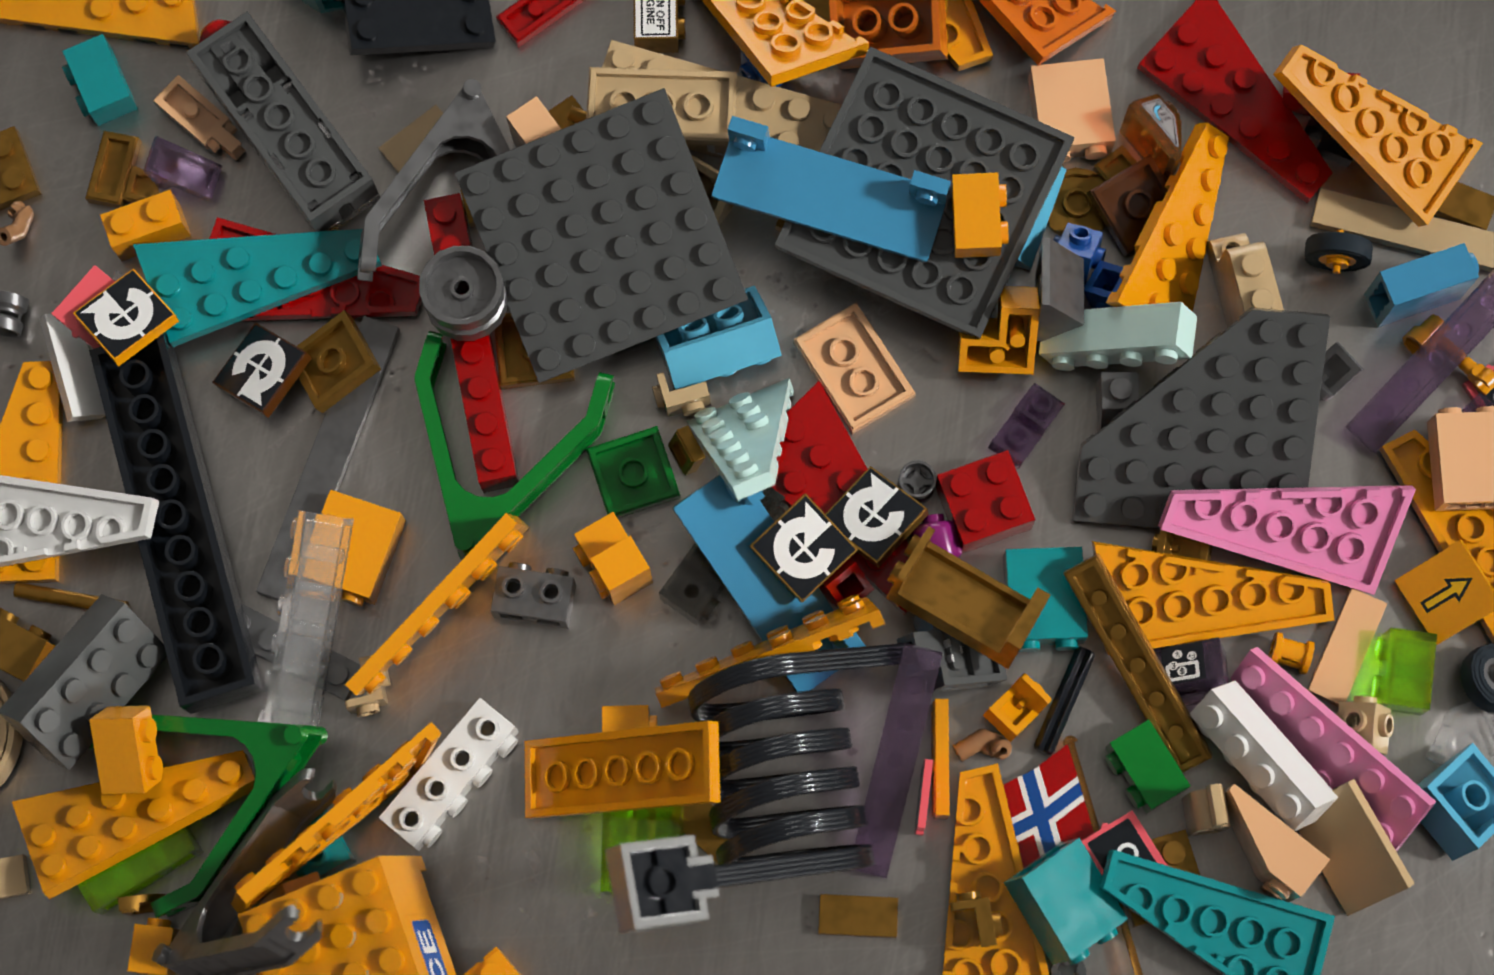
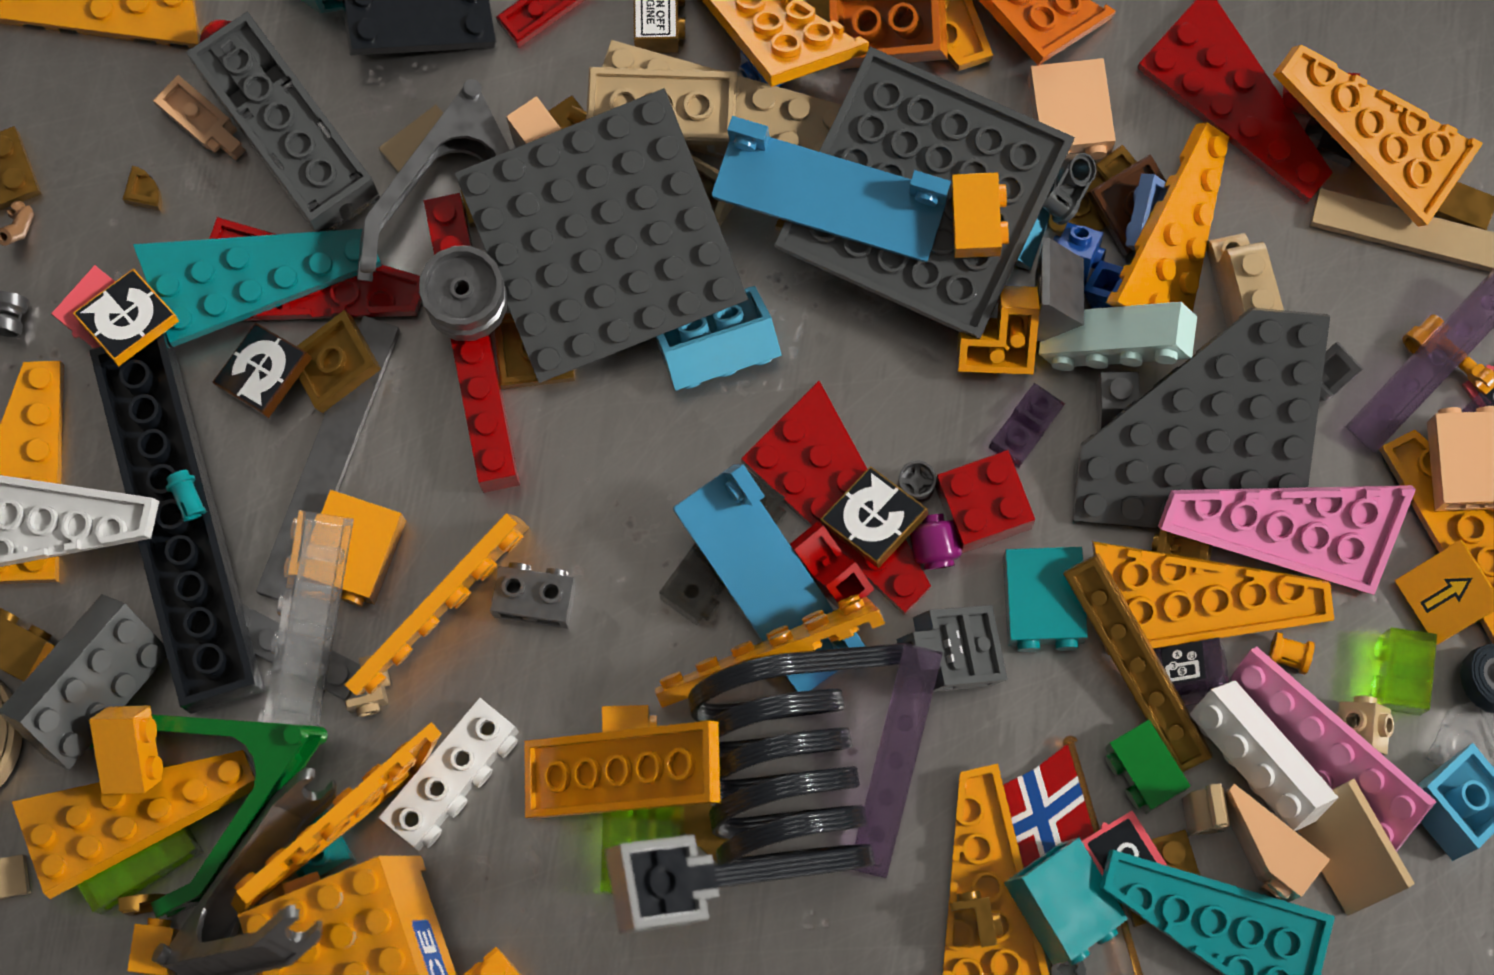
(55, 596): pearl gold bar -> none
(72, 371): white tile -> none
(99, 80): teal brick -> none
(112, 169): pearl gold tile -> none
(145, 221): light orange brick -> none
(180, 168): clear purple slope -> none
(185, 494): none -> teal pin
(474, 515): green piece -> none
(614, 557): light orange brick -> none
(633, 473): green tile -> none
(684, 400): tan bracket -> none
(686, 450): pearl gold tile -> none
(746, 437): light aqua wing -> none
(803, 548): tile -> none
(854, 368): light nougat tile -> none
(858, 916): pearl gold tile -> none
(923, 797): coral piece -> none
(940, 758): light orange tile -> none
(964, 600): pearl gold panel -> none
(984, 742): medium nougat arm -> none
(1017, 707): light orange bracket -> none
(1064, 700): black axle -> none
(1070, 187): none -> dark grey piece
(1149, 191): none -> medium blue plate
(1155, 129): clear orange slope -> none
(1338, 251): black wheel -> none
(1346, 647): light nougat tile -> none
(1422, 284): dark azure brick -> none

